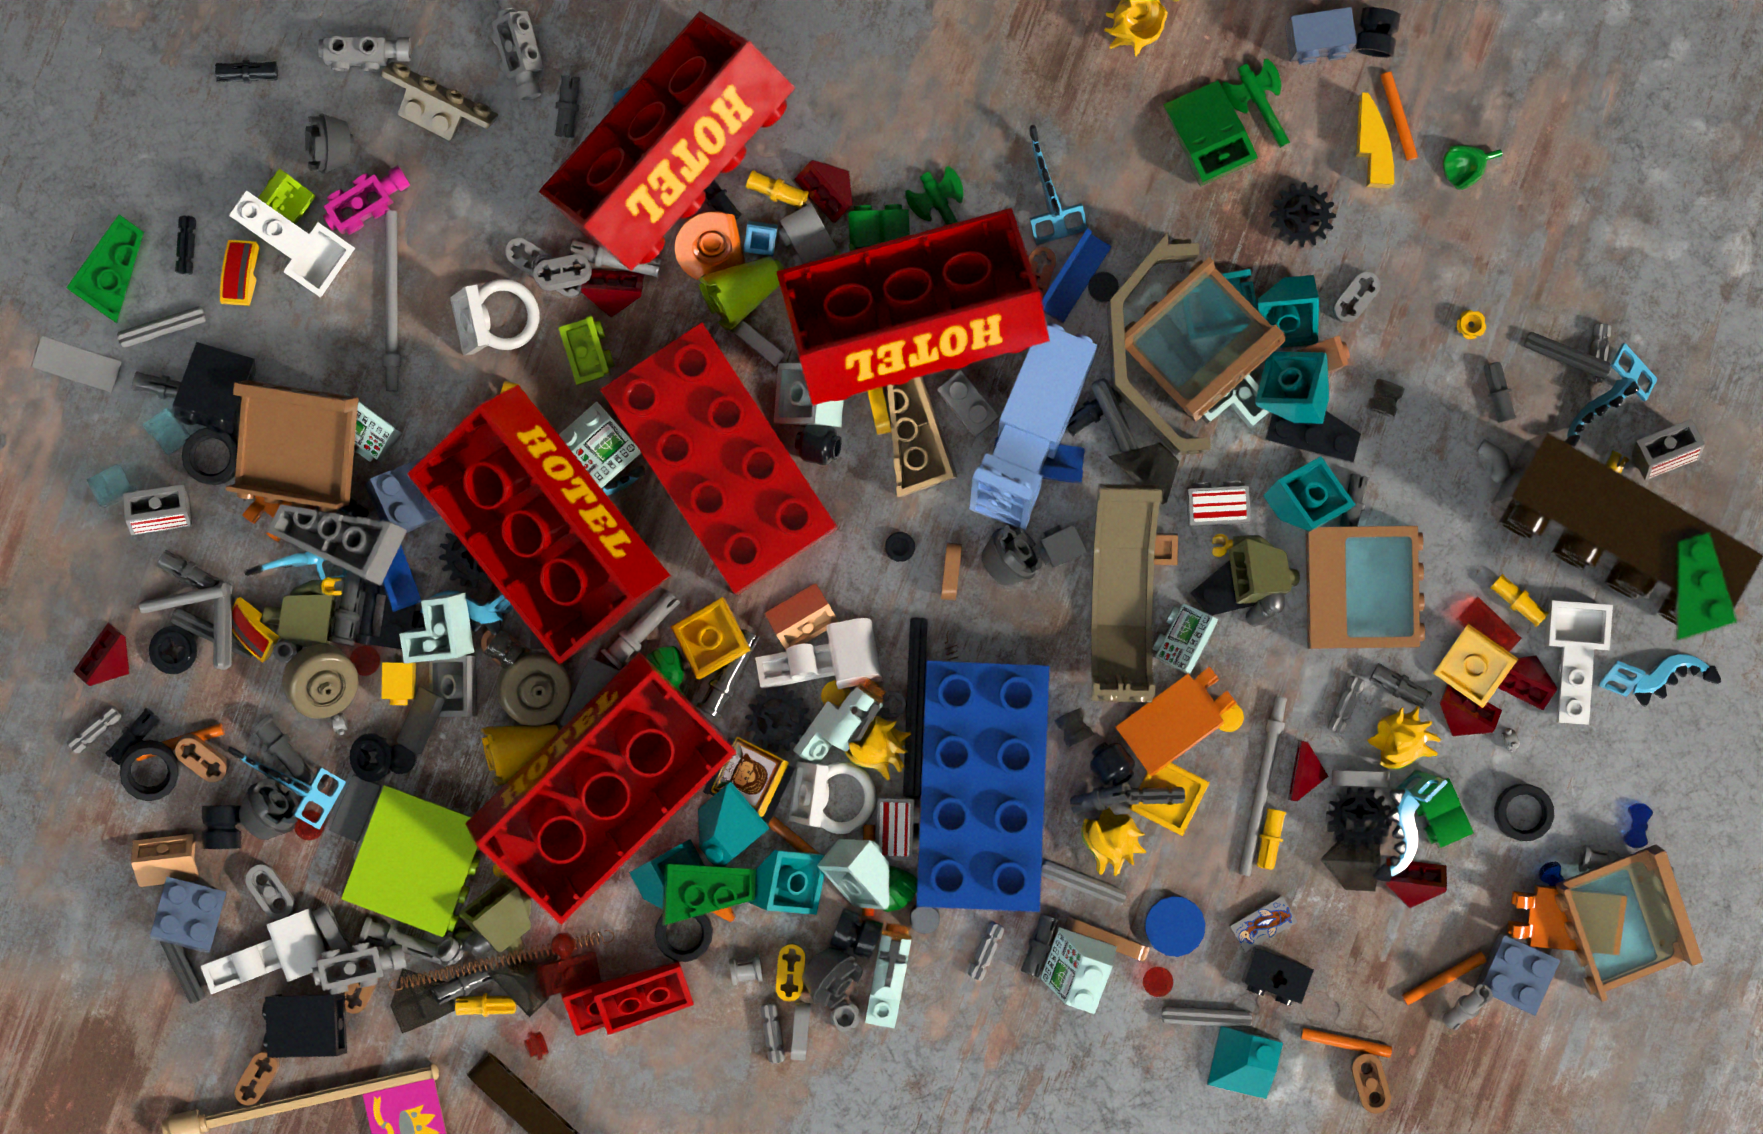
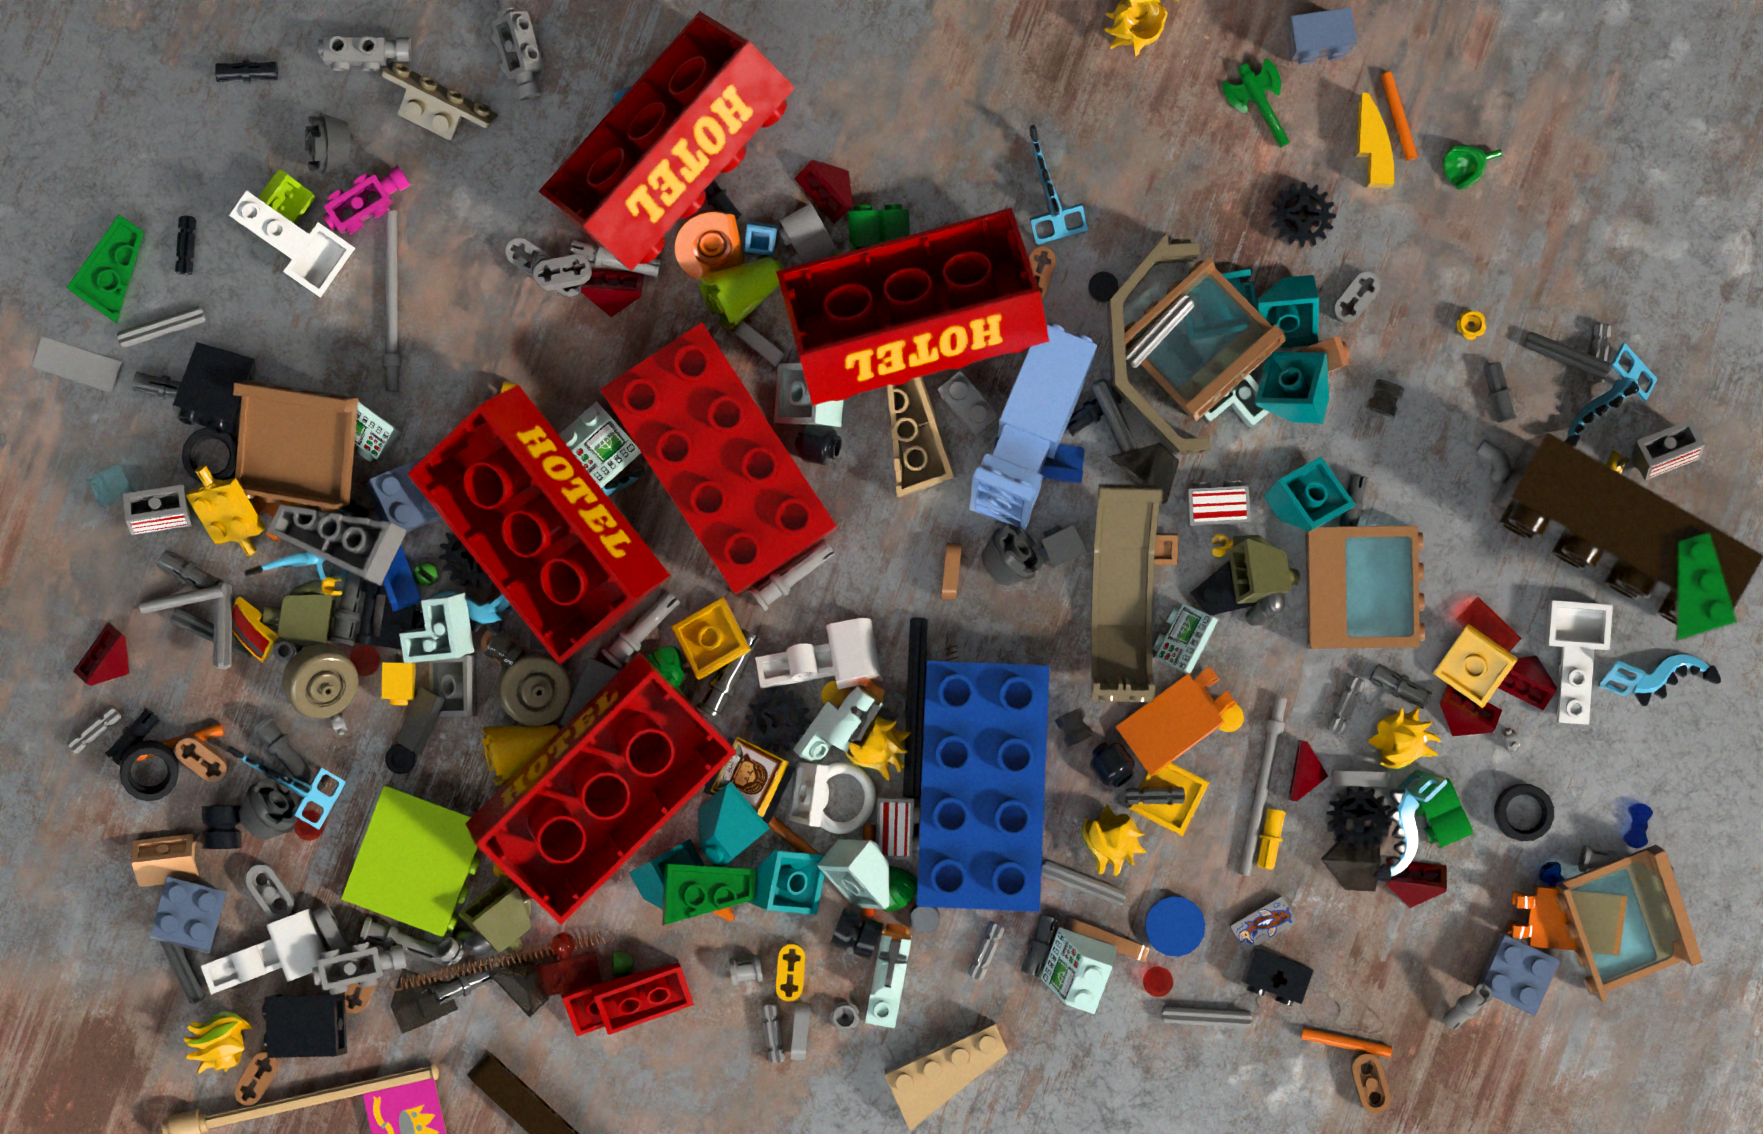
(161, 642): black gear -> none
(167, 431): clear light blue panel -> none
(217, 1041): none -> yellow hair
(225, 510): none -> yellow plate
(237, 272): slope -> none
(355, 808): dark grey tile -> none
(360, 757): black gear -> none
(429, 568): none -> bright green hinge
(474, 320): white tile -> none
(485, 1005): yellow axle -> none
(536, 1045): clear red plate -> none
(567, 106): dark grey pin -> none
(586, 351): lime bracket -> none
(621, 963): none -> bright green hinge
(689, 955): black tyre -> none
(777, 189): yellow pin -> none
(780, 583): none -> light grey pin
(801, 617): light nougat panel -> none
(830, 976): dark grey cone -> none
(879, 411): yellow beam -> none
(900, 546): black tile -> none
(936, 196): green piece -> none
(941, 1073): none -> tan wedge
(1074, 276): blue panel -> none
(1101, 798): dark grey pin -> none
(1159, 330): none -> light grey axle
(1210, 133): green slope -> none
(1244, 1062): teal slope -> none
(1328, 439): black wing -> none
(1380, 42): black wheel -> none
(1444, 978): orange bar -> none
(1519, 600): yellow pin -> none

